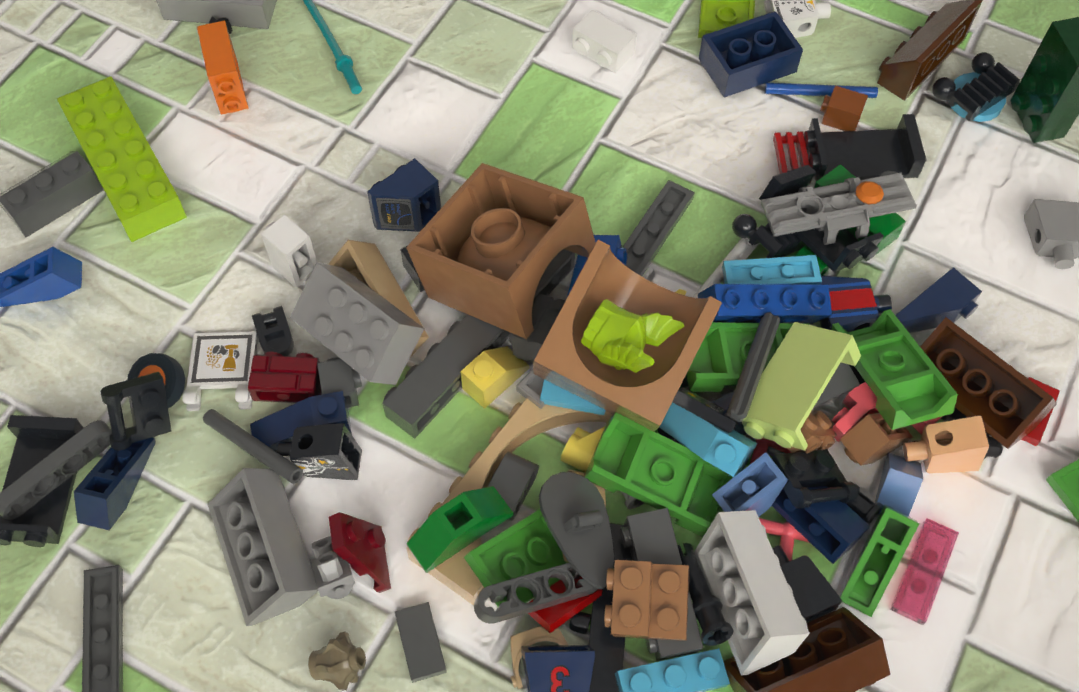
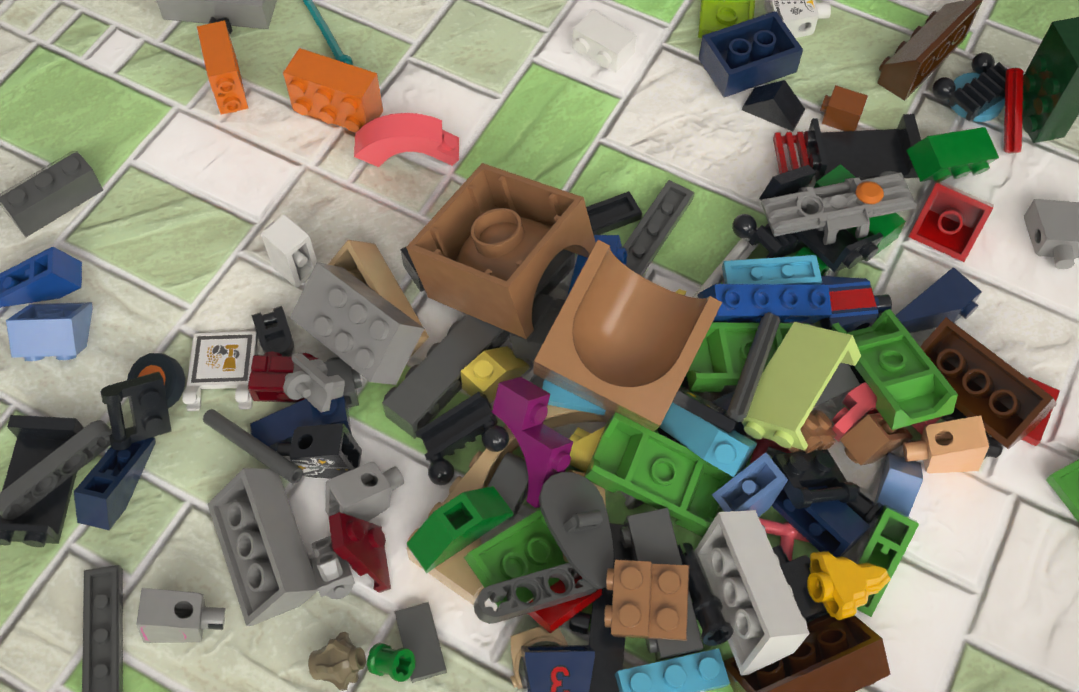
(49, 330): none -> medium blue slope
(122, 159): lime brick -> none
(163, 613): none -> light grey torso
(311, 382): none -> light grey hips
(332, 90): none -> orange brick
(362, 491): none -> light grey torso
(392, 662): none -> green bush
(405, 133): none -> coral arch
(405, 199): dark blue slope -> none
(456, 428): none -> black gear
(523, 410): none -> magenta arch
(613, 213): none -> black tile
(621, 335): lime helmet -> none
(775, 104): none -> black slope
(815, 90): blue bar -> none
(843, 583): none -> yellow rock
(924, 571): clear pink tile -> none
(951, 221): none -> red slope
(953, 154): none -> green brick
(1013, 110): none -> red axle

